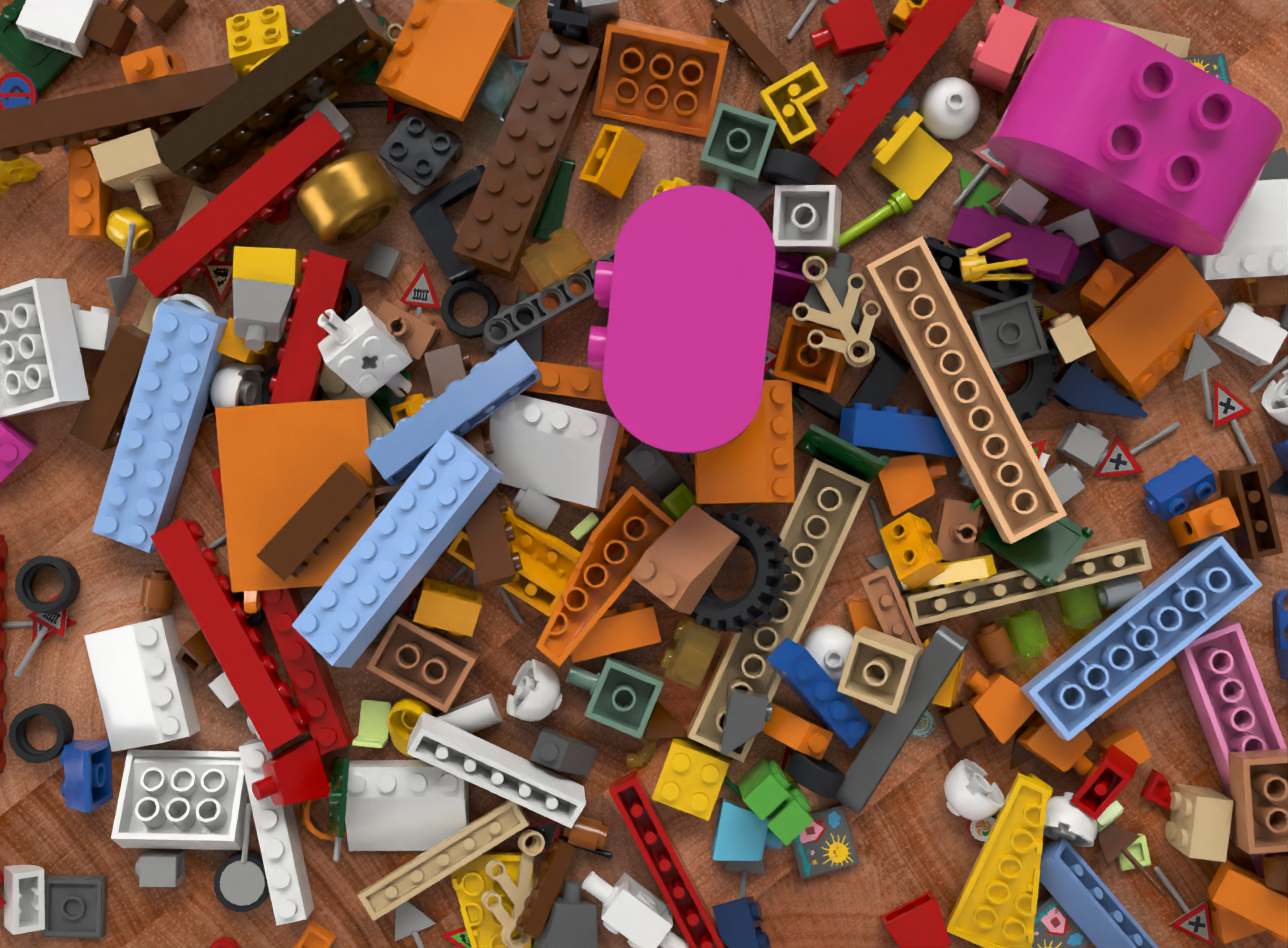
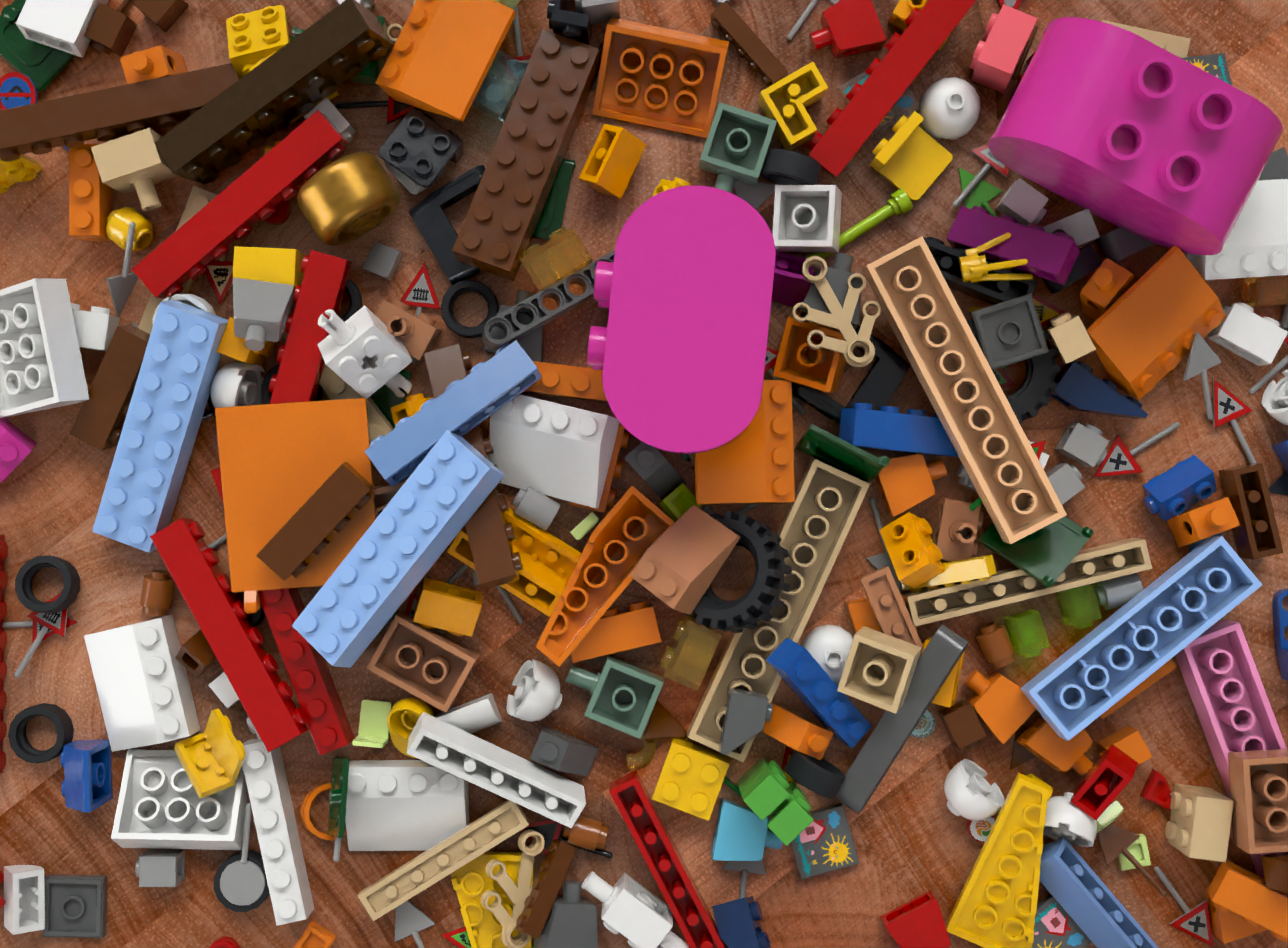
(213, 756): none -> yellow bracket
(293, 775): red torso -> none

